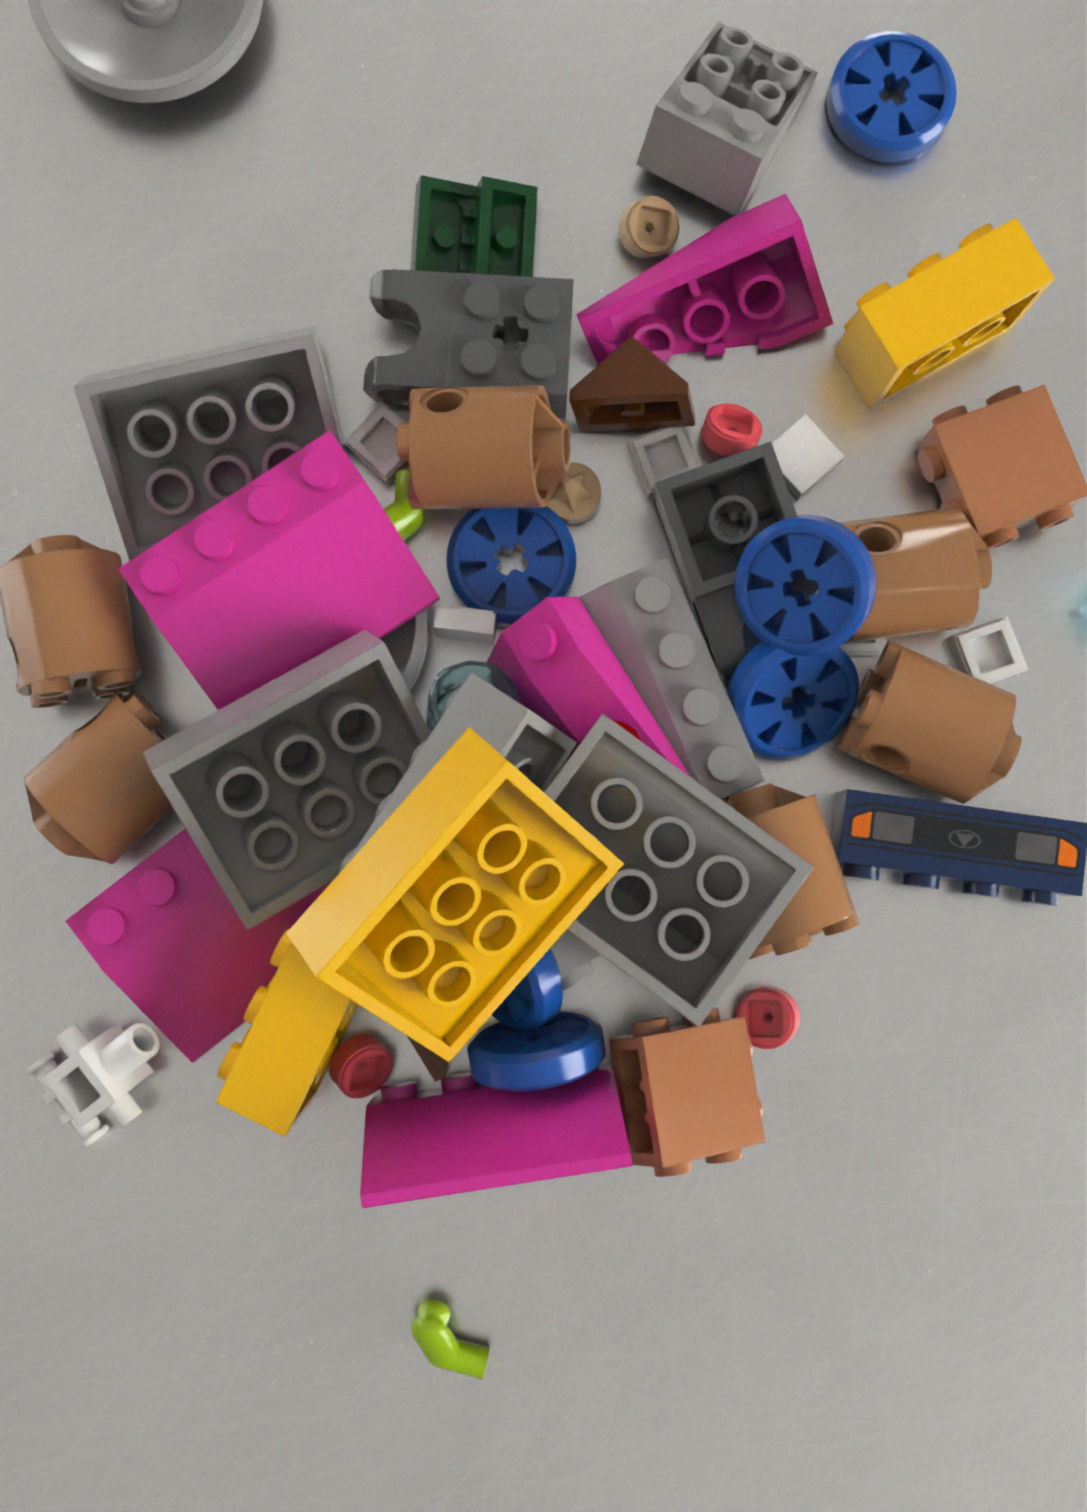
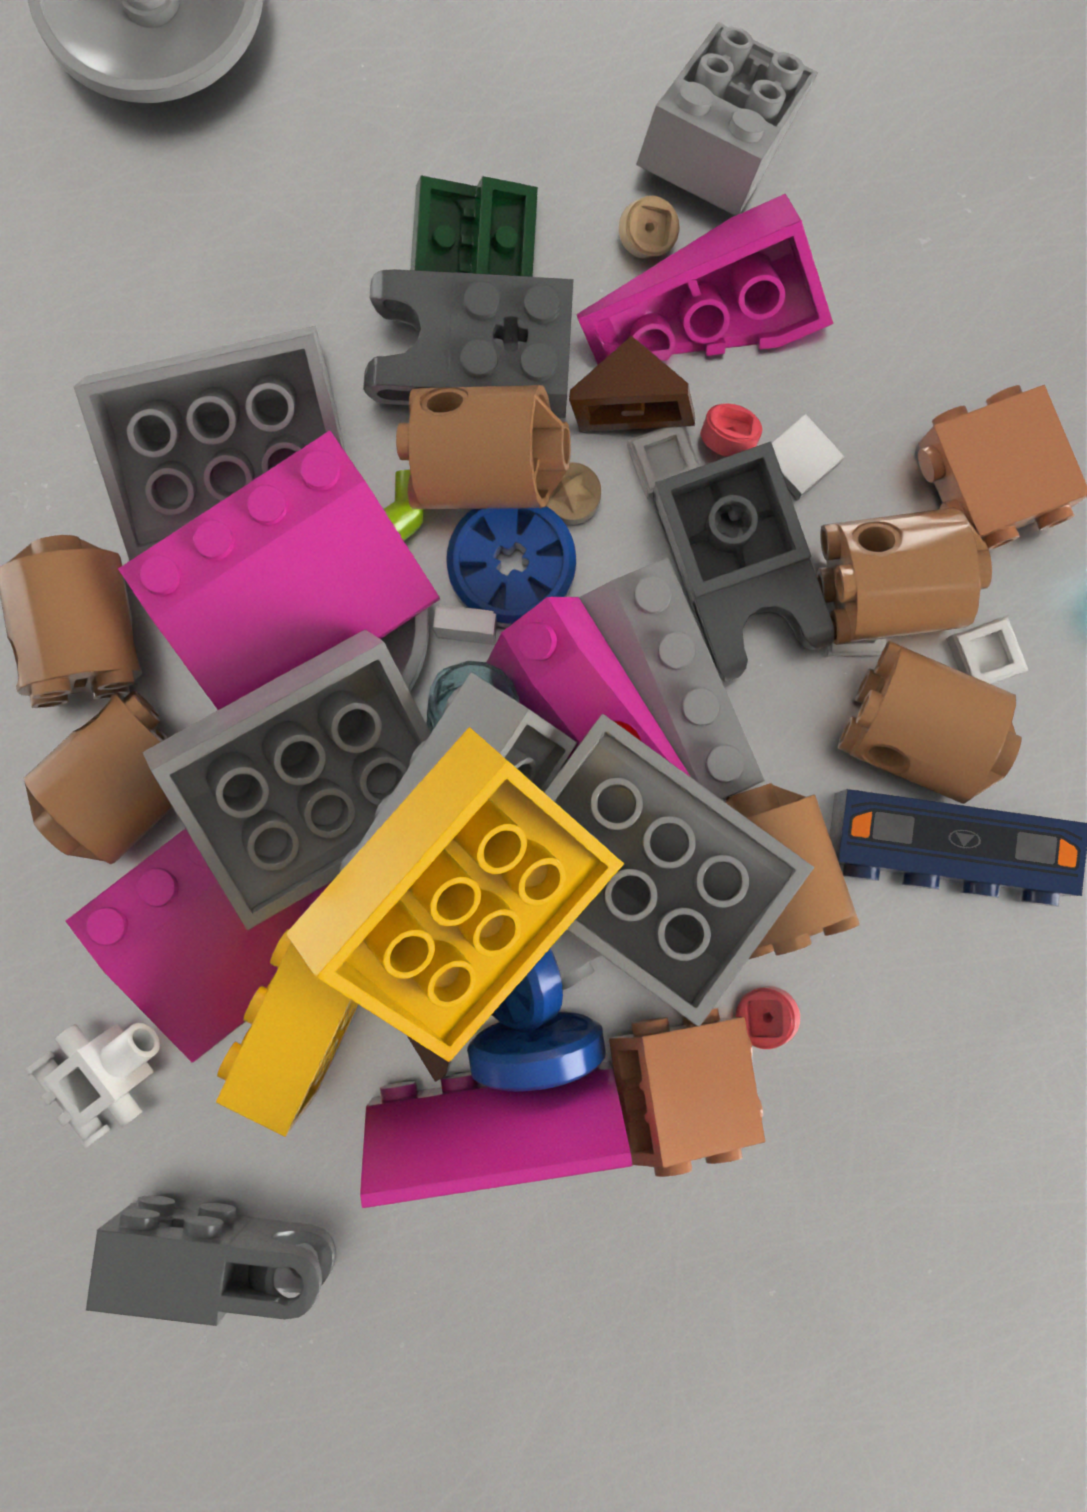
(205, 1264): none -> dark grey brick
(361, 1066): coral tile -> none
(375, 444): white tile -> none
(442, 1347): lime arm -> none
(815, 715): blue wheel -> none
(826, 554): blue wheel -> none
(901, 65): blue wheel -> none
(942, 310): yellow brick -> none

